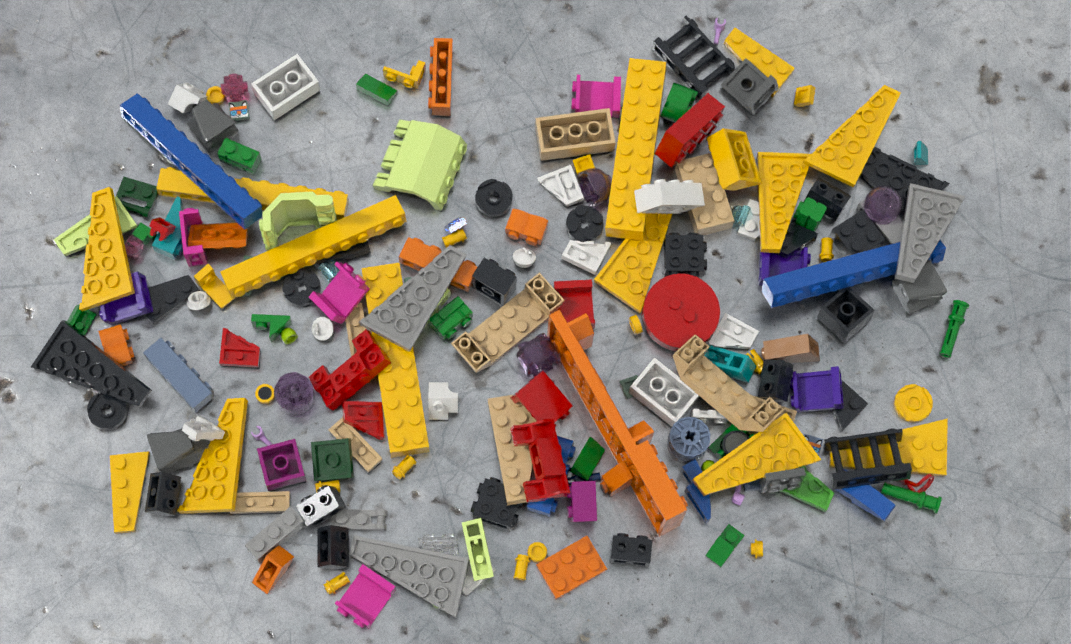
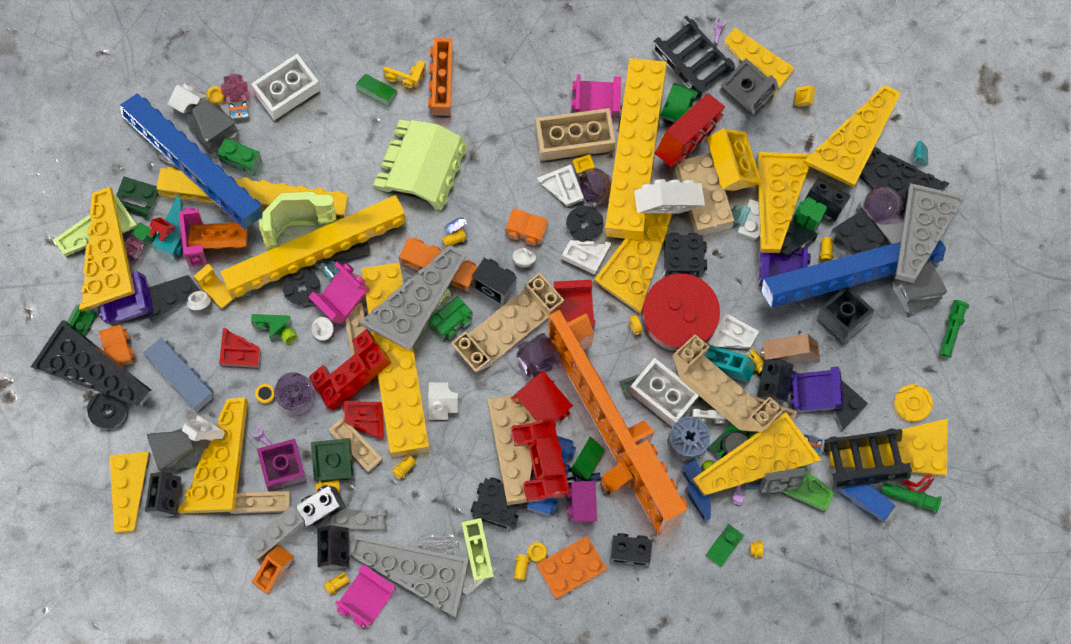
(492, 208): black plate -> none

